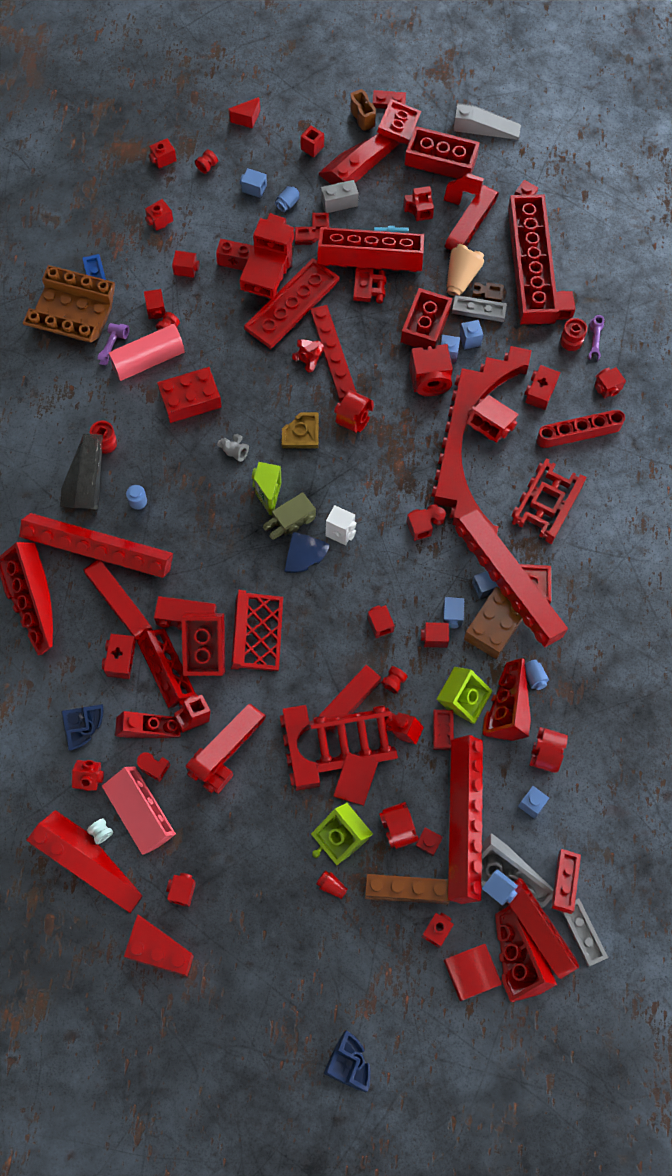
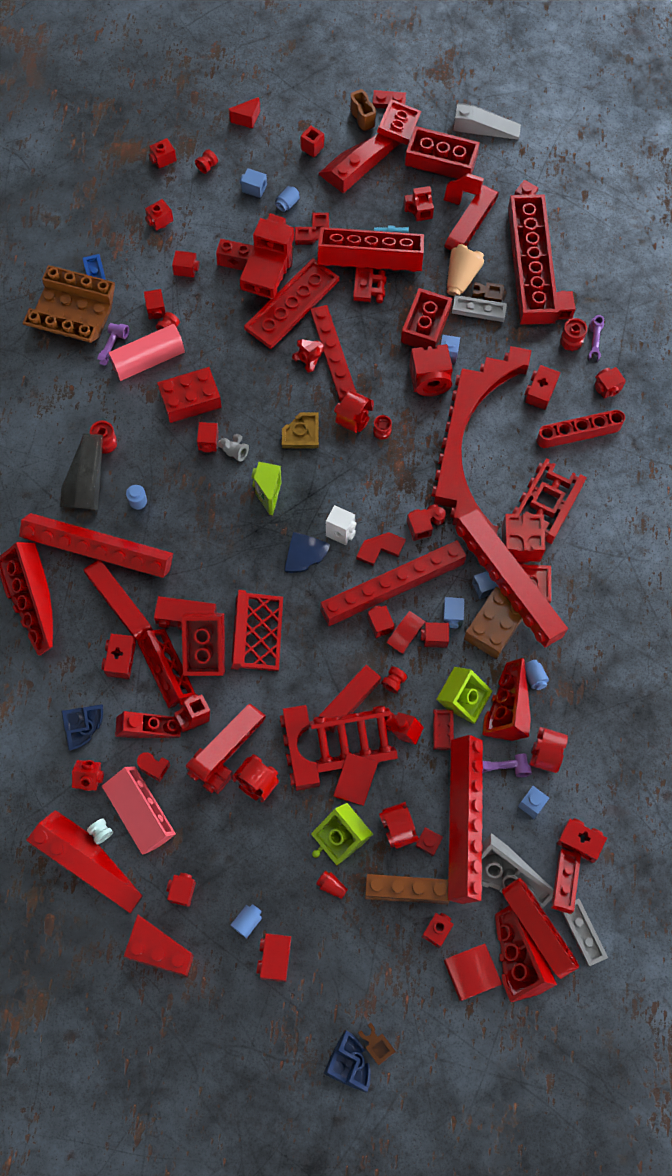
(207, 436): none -> red brick
(247, 920): none -> medium blue brick
(256, 778): none -> red brick
(275, 957): none -> red brick
(291, 516): olive hinge -> none
(339, 196): light grey brick -> none
(378, 1047): none -> reddish brown plate
(382, 422): none -> red wheel
(386, 542): none -> red tile
(392, 583): none -> red brick
(406, 632): none -> red slope
(471, 334): medium blue brick -> none
(492, 418): brick -> none
(500, 887): medium blue brick -> none
(520, 765): none -> medium lavender brick
(524, 537): none -> red piece
(571, 839): none -> red brick

